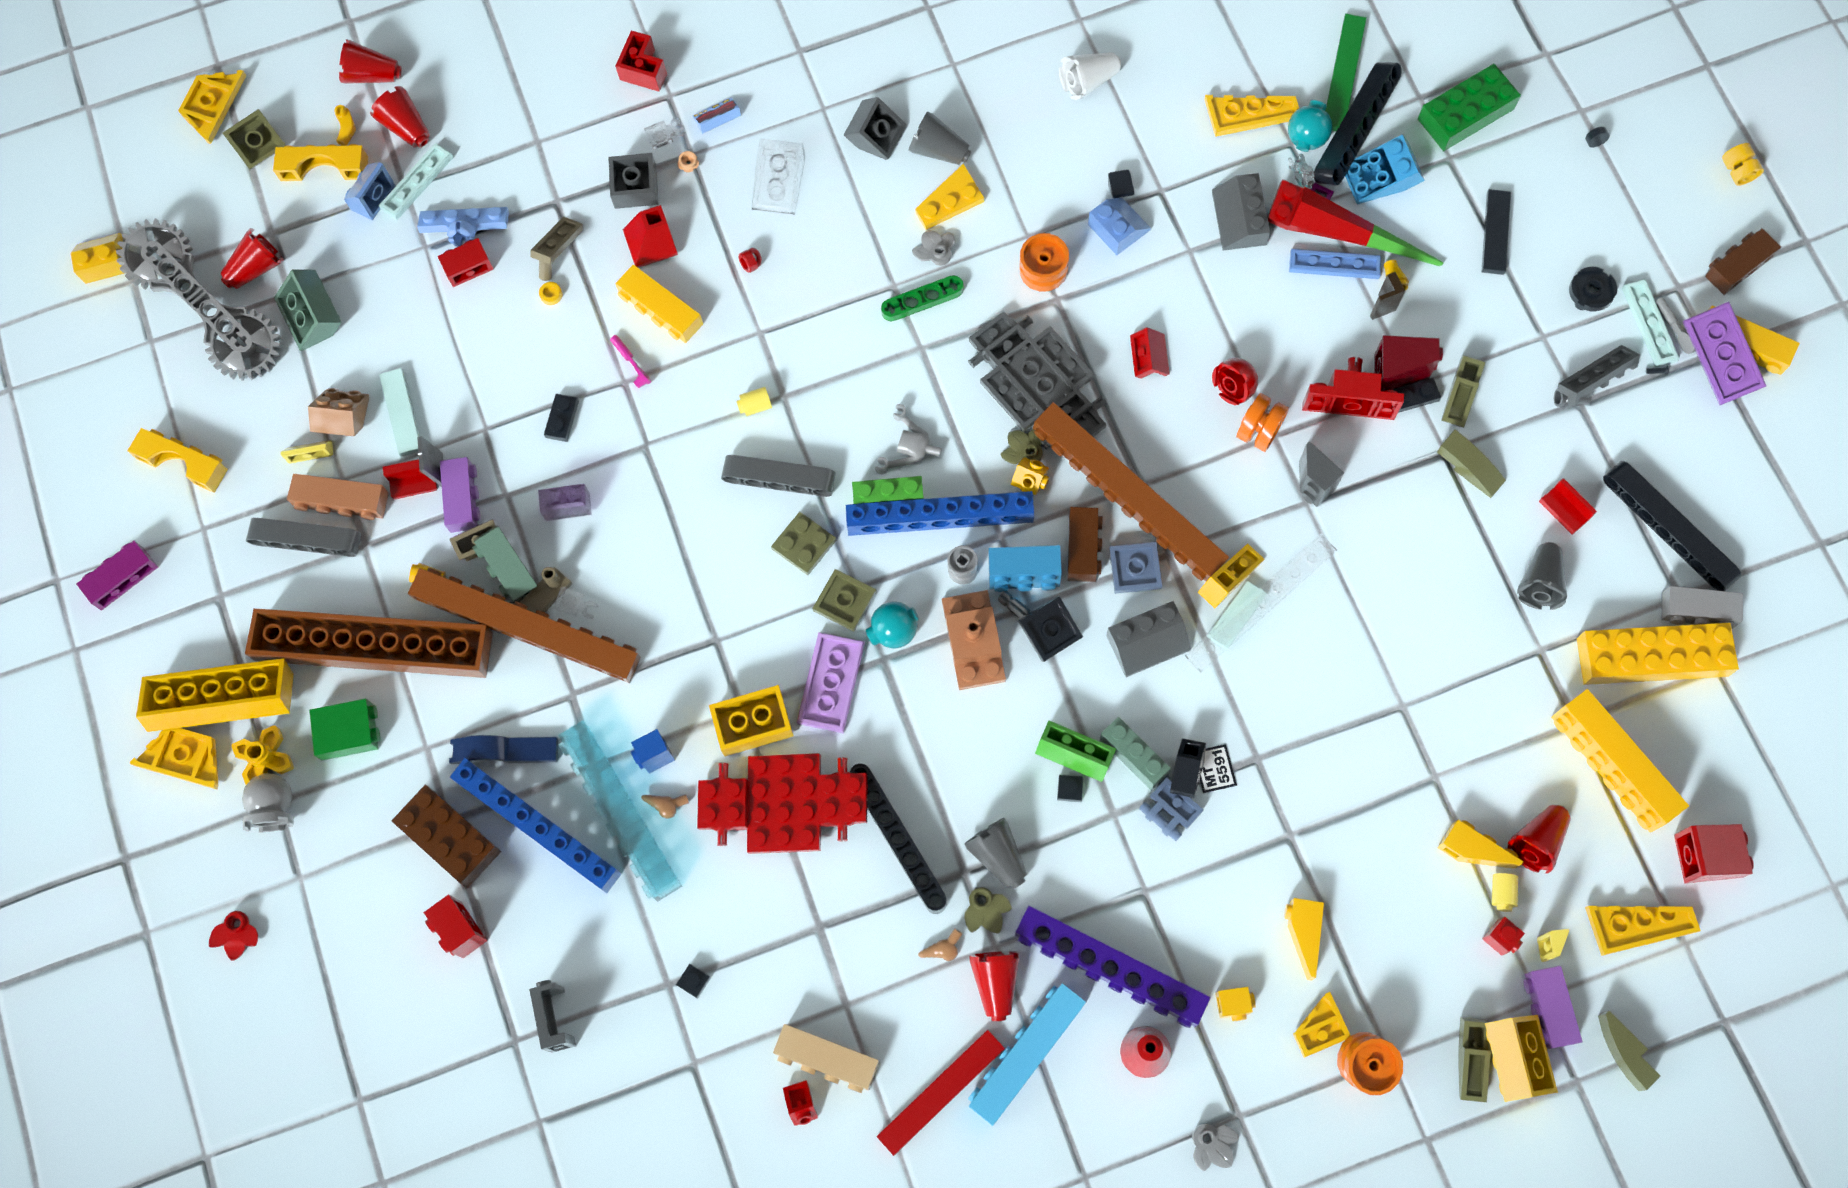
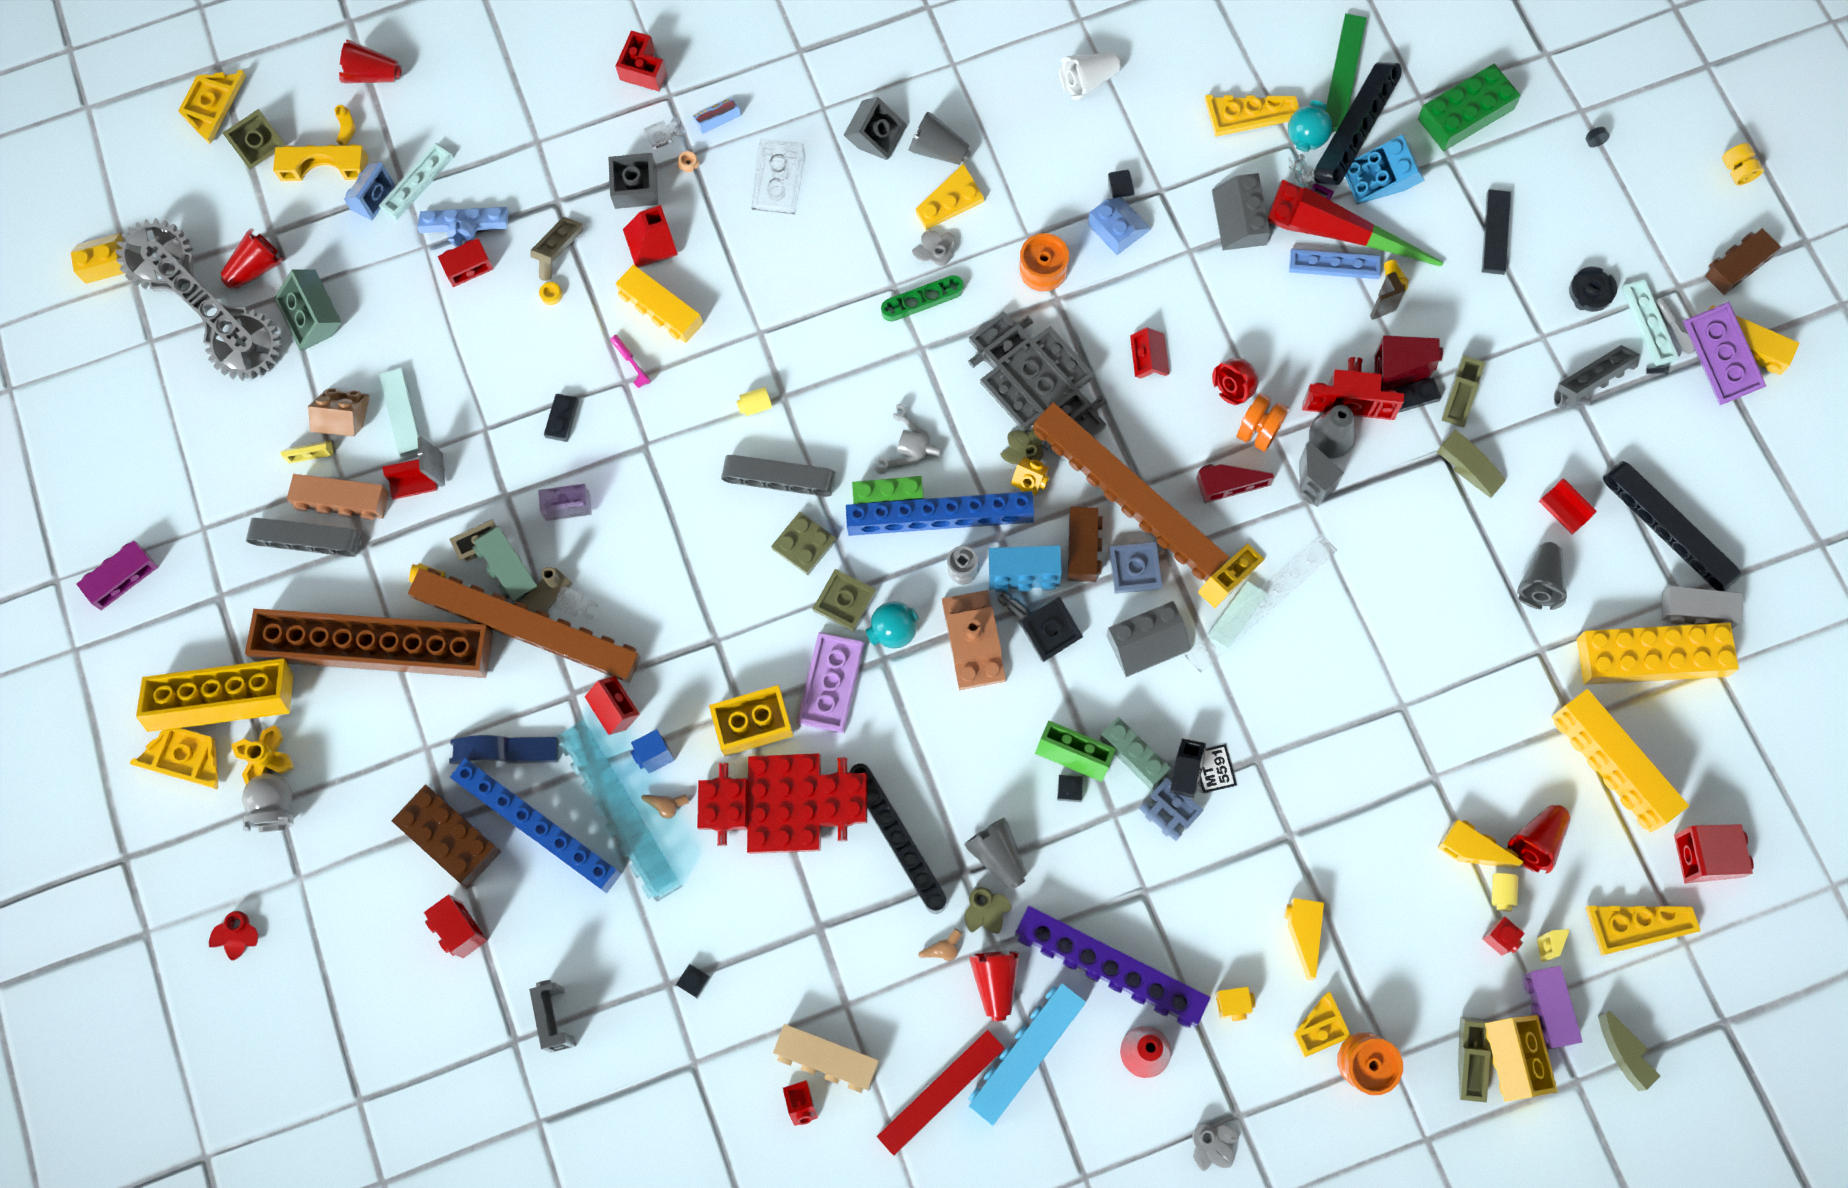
(155, 449): yellow arch -> none
(344, 729): green brick -> none
(401, 117): red cone -> none
(459, 494): medium lavender brick -> none
(612, 705): none -> red brick
(748, 261): red tile -> none
(1226, 481): none -> dark red slope
(1334, 432): none -> dark grey cone

